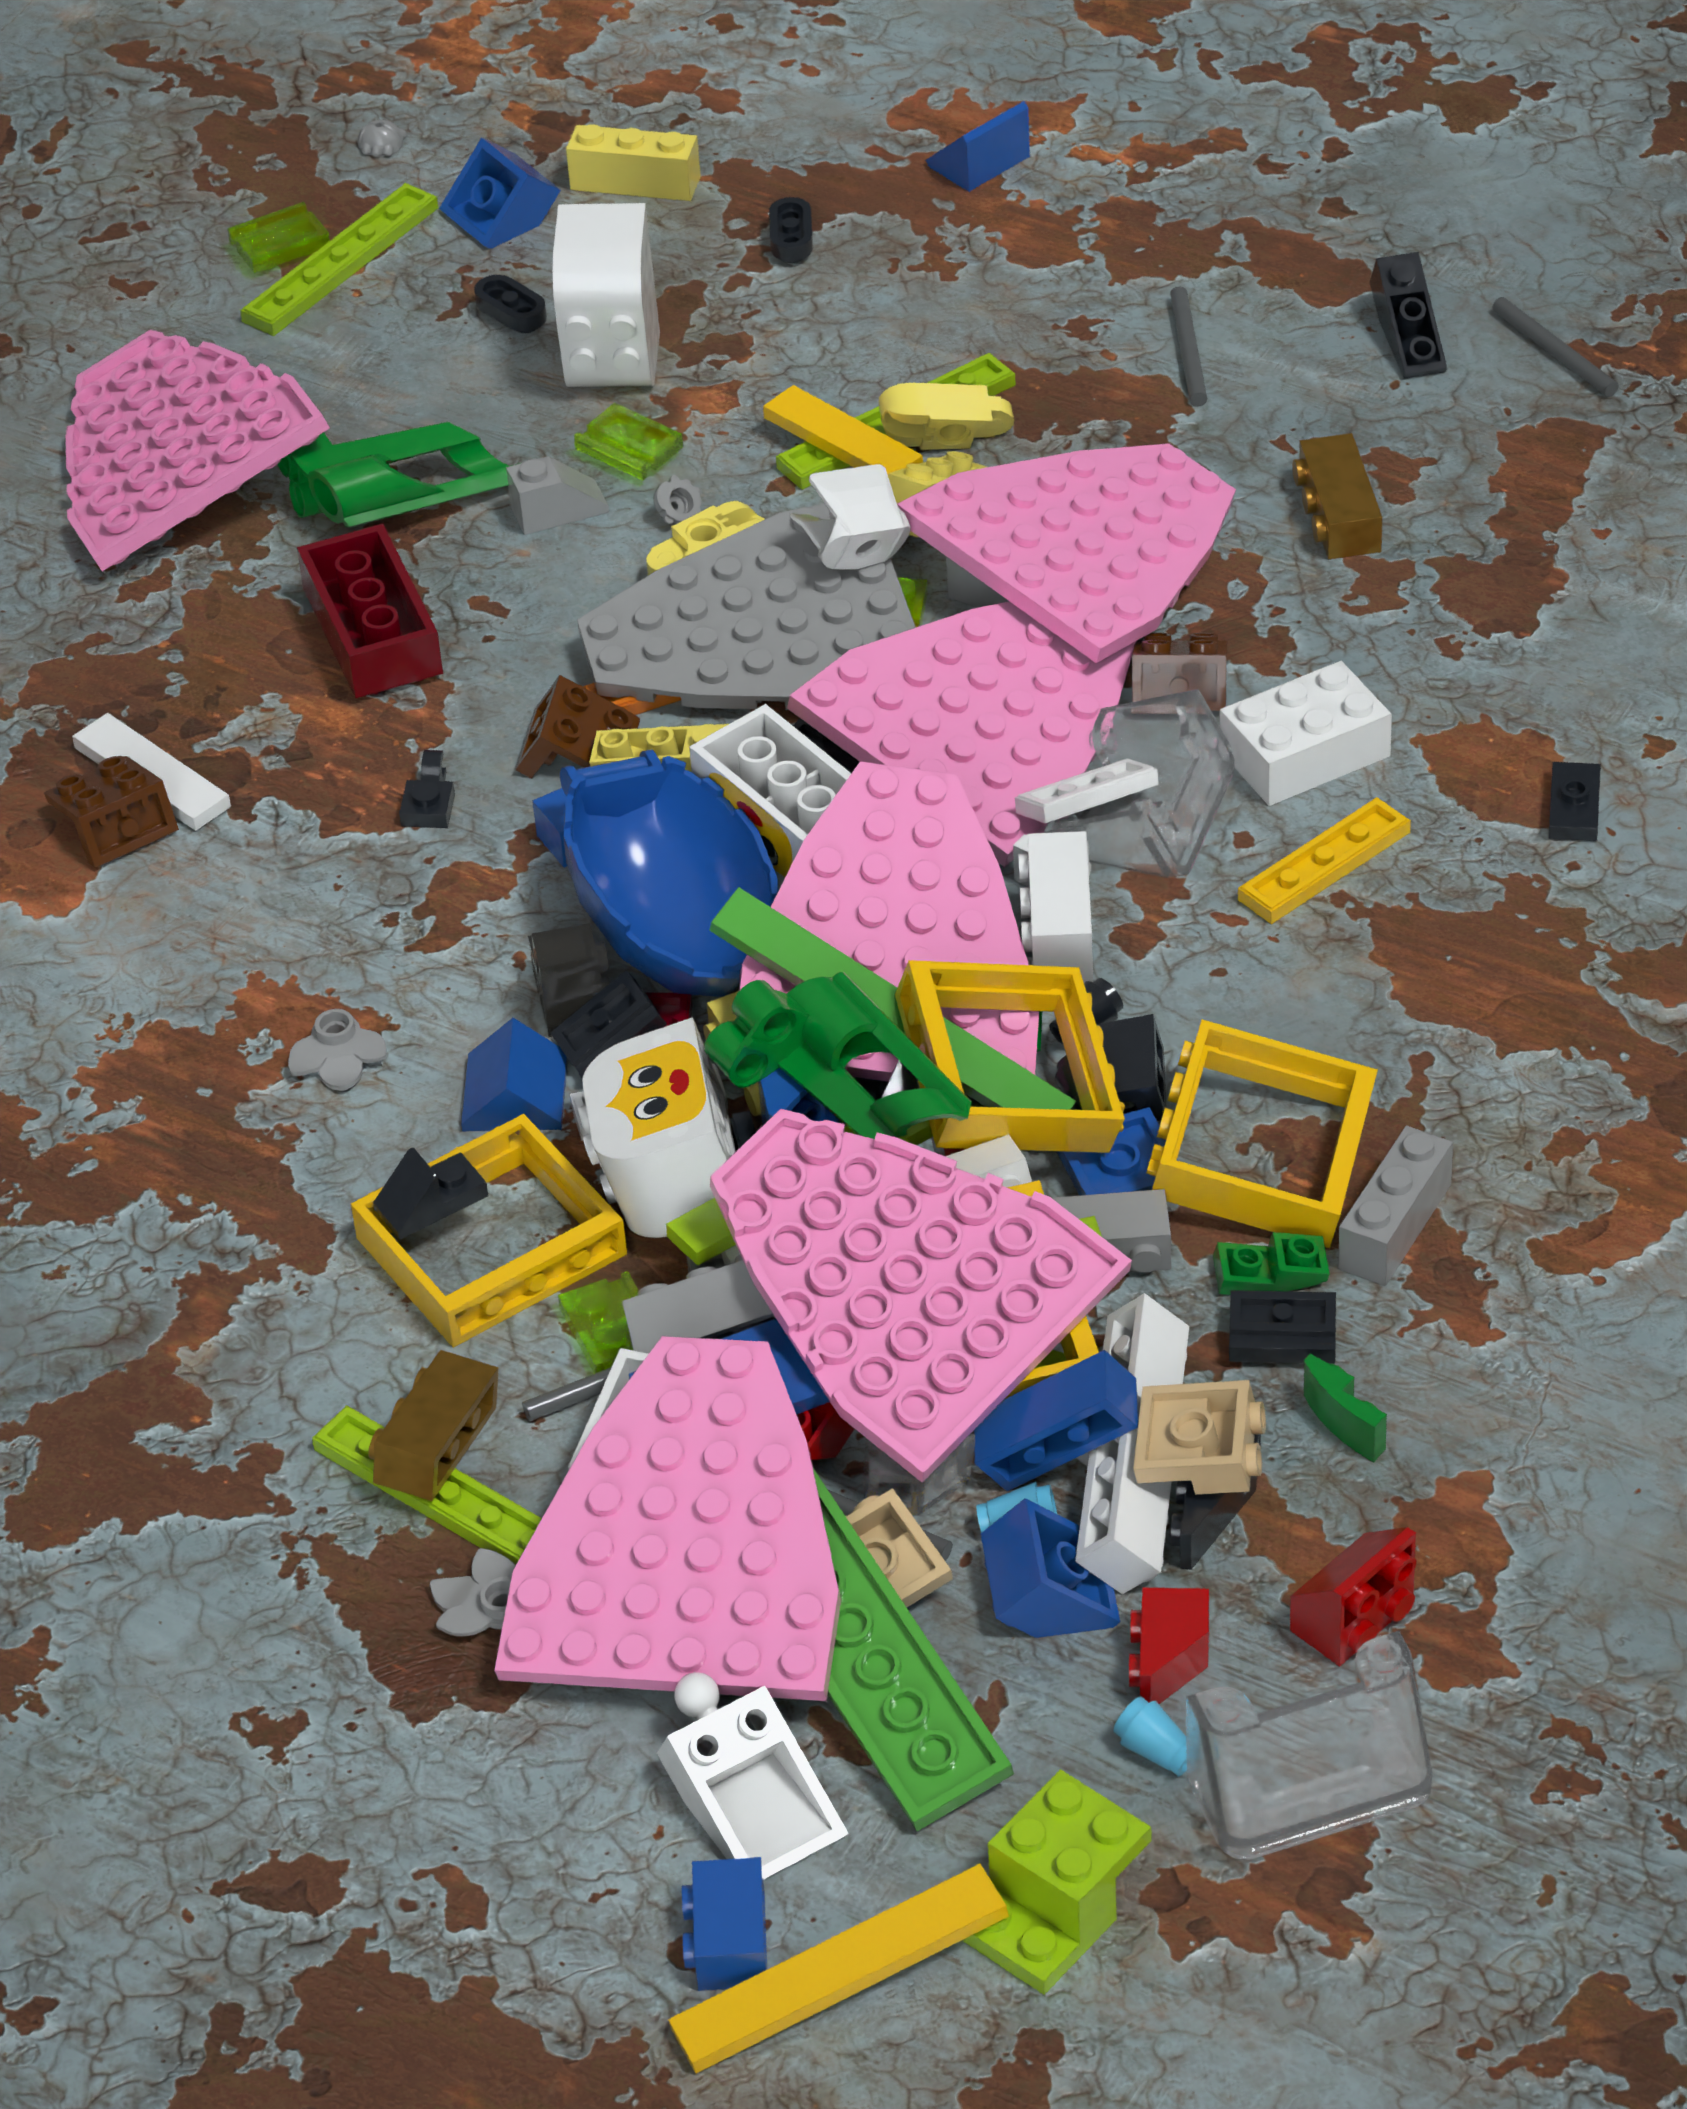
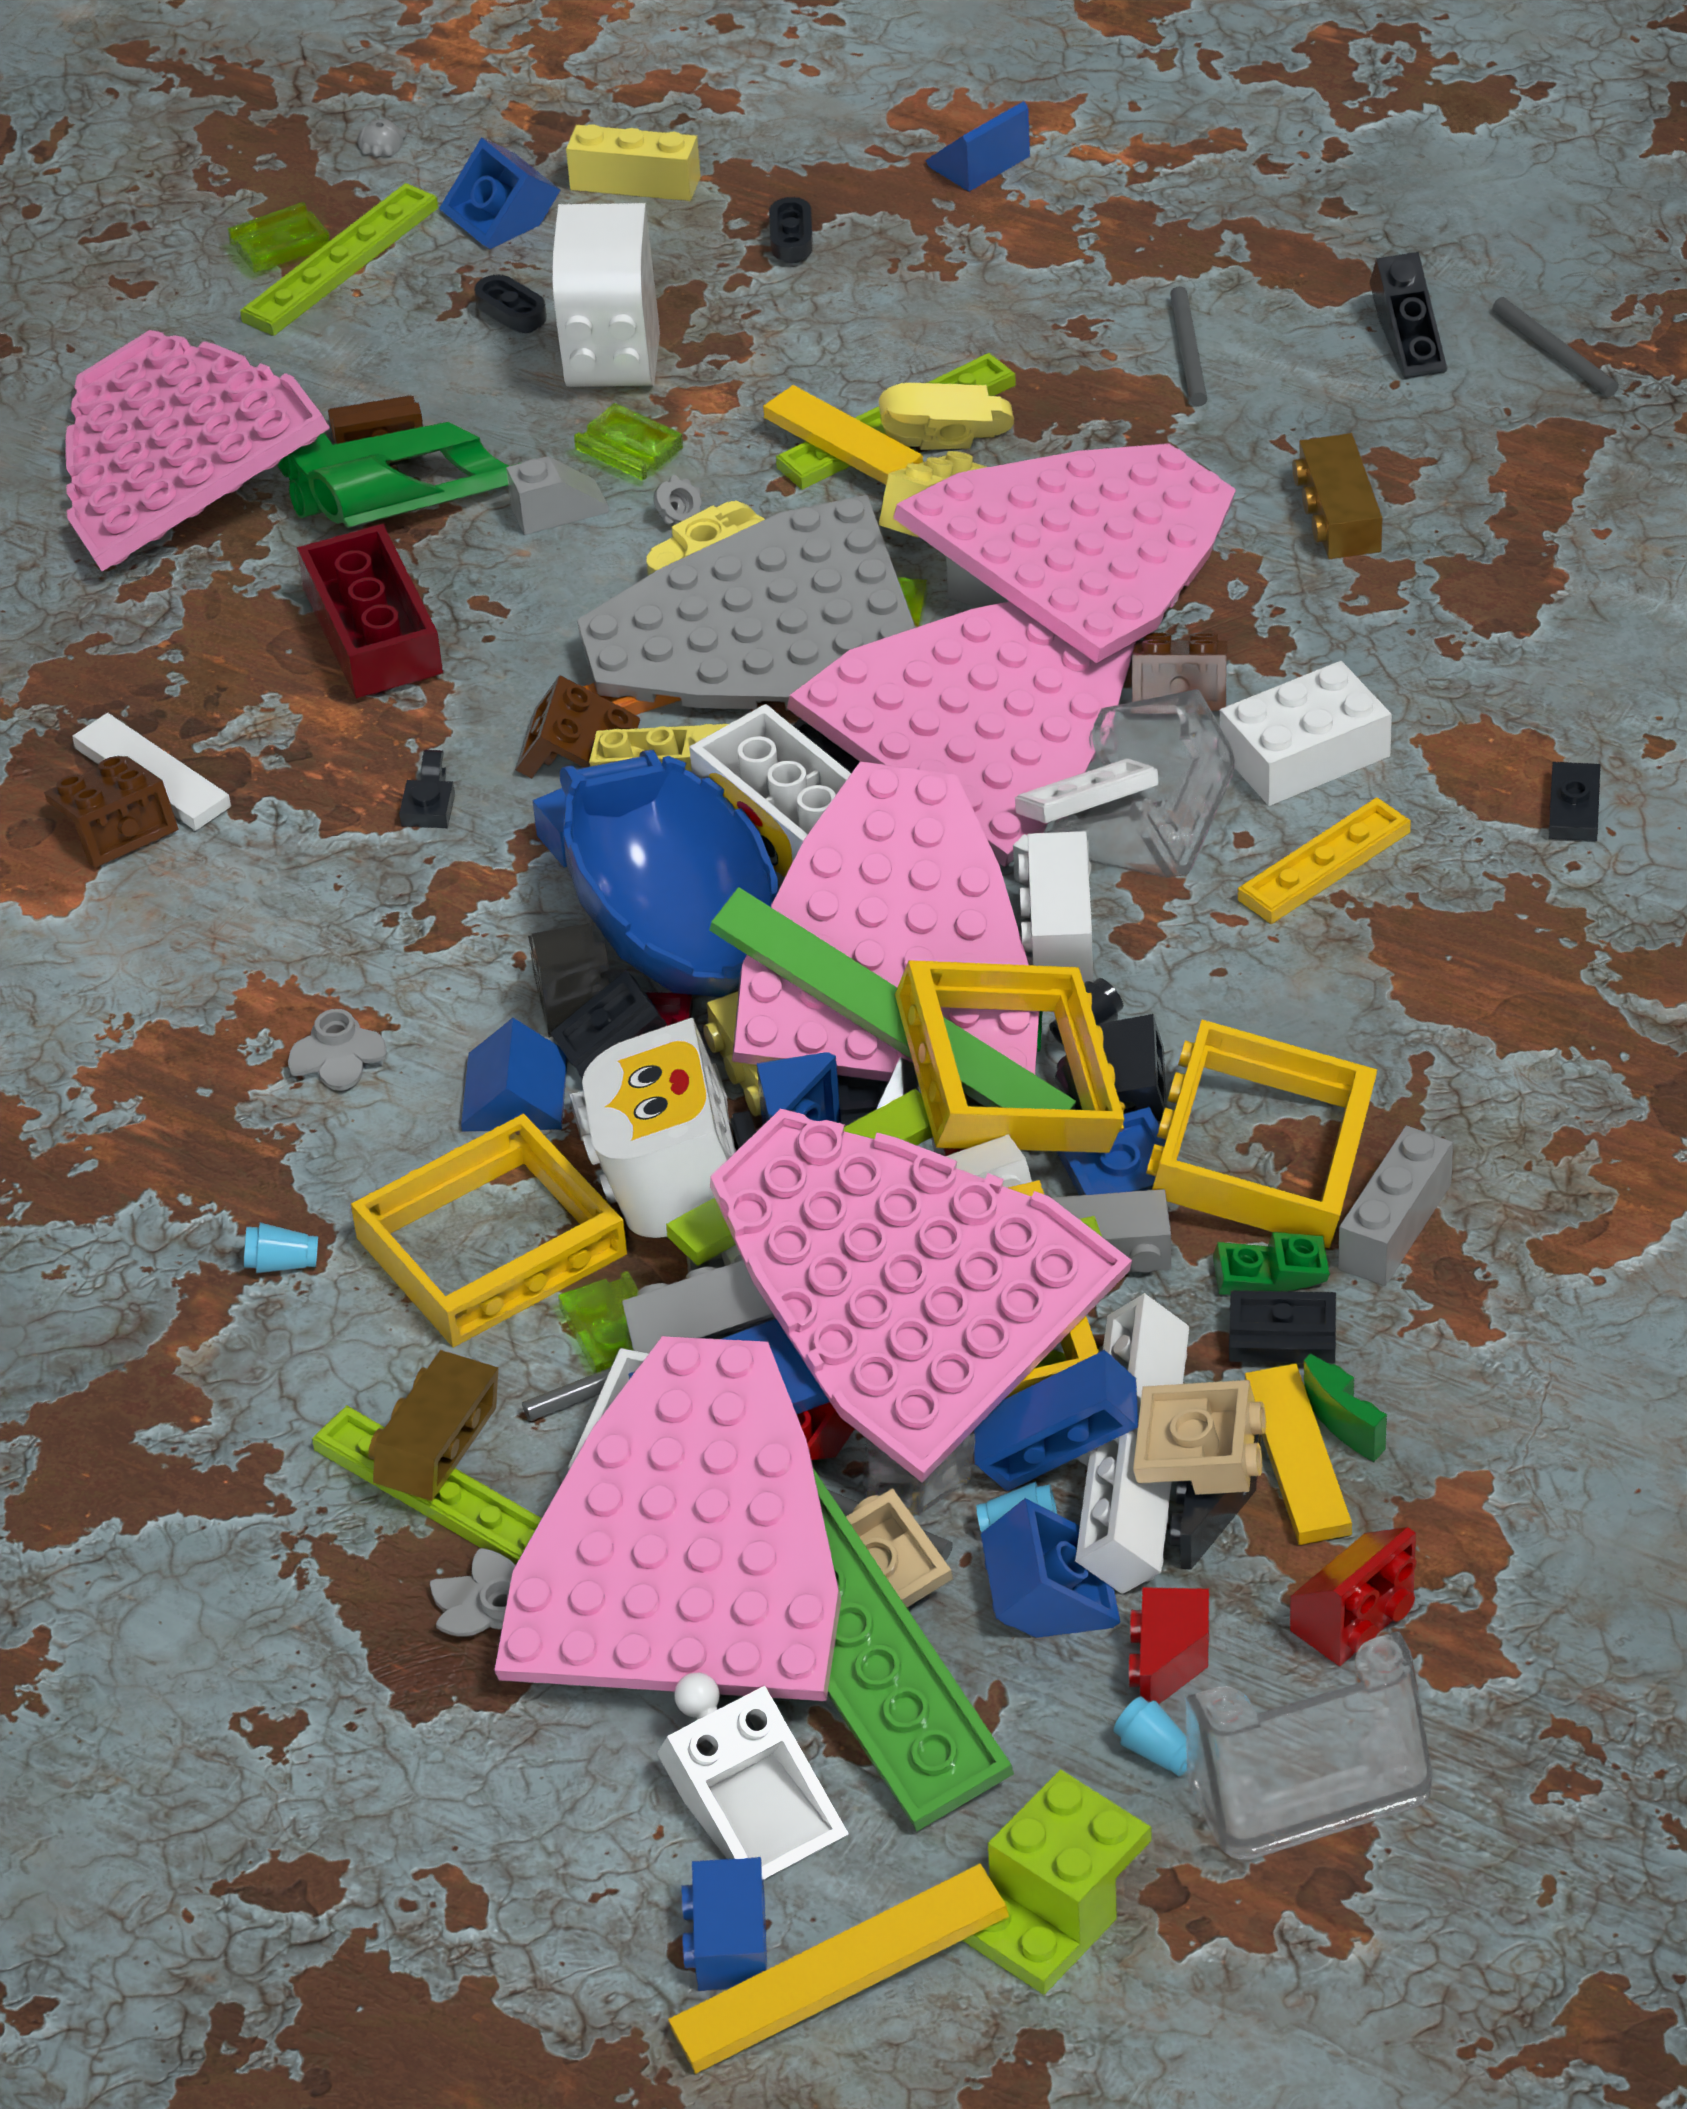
(278, 1249): none -> medium azure cone
(374, 418): none -> reddish brown bracket
(425, 1194): black slope -> none
(813, 1038): green panel -> none
(863, 518): white piece -> none
(1299, 1456): none -> yellow tile

